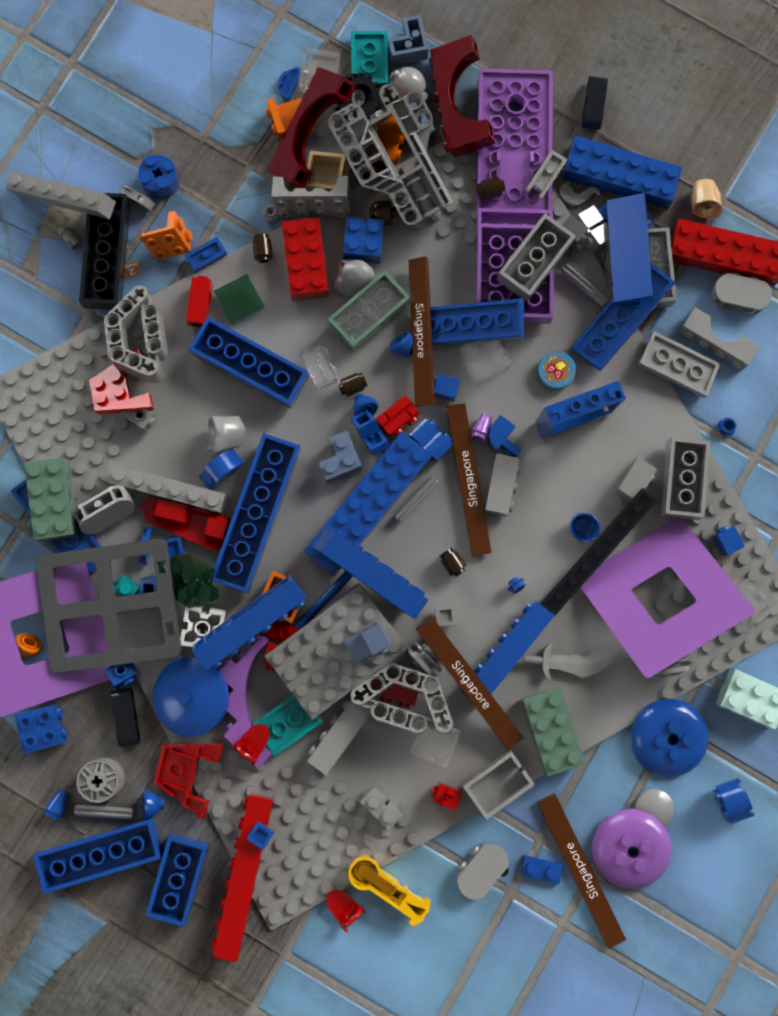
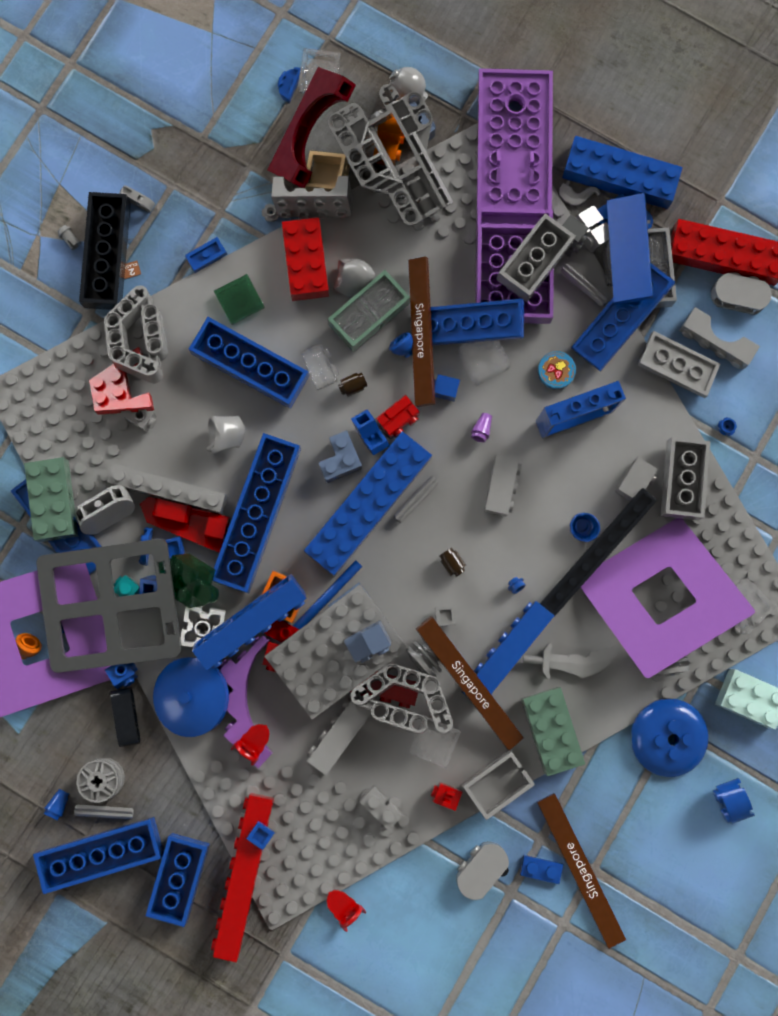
(41, 728): blue brick -> none
(61, 194): light grey brick -> none
(151, 804): blue brick -> none
(164, 169): blue brick -> none
(168, 241): orange bracket -> none
(178, 771): red wing -> none
(199, 301): red brick -> none
(220, 468): blue brick -> none
(262, 248): dark brown brick -> none
(281, 115): orange bracket -> none
(287, 724): teal plate -> none
(363, 239): blue piece -> none
(363, 403): blue brick -> none
(366, 94): black bush -> none
(370, 54): teal plate -> none
(372, 574): blue brick -> none
(384, 211): dark brown head -> none
(387, 887): yellow piece -> none
(411, 46): sand blue brick -> none
(432, 440): blue brick -> none
(448, 65): dark red arch -> none
(468, 479): reddish brown tile -> none
(490, 188): dark brown brick -> none
(498, 437): blue brick -> none
(547, 174): light grey hinge -> none
(594, 102): black beam -> none
(627, 830): medium lavender brick -> none
(657, 804): light grey dish -> none
(706, 194): tan helmet -> none
(728, 540): blue brick -> none

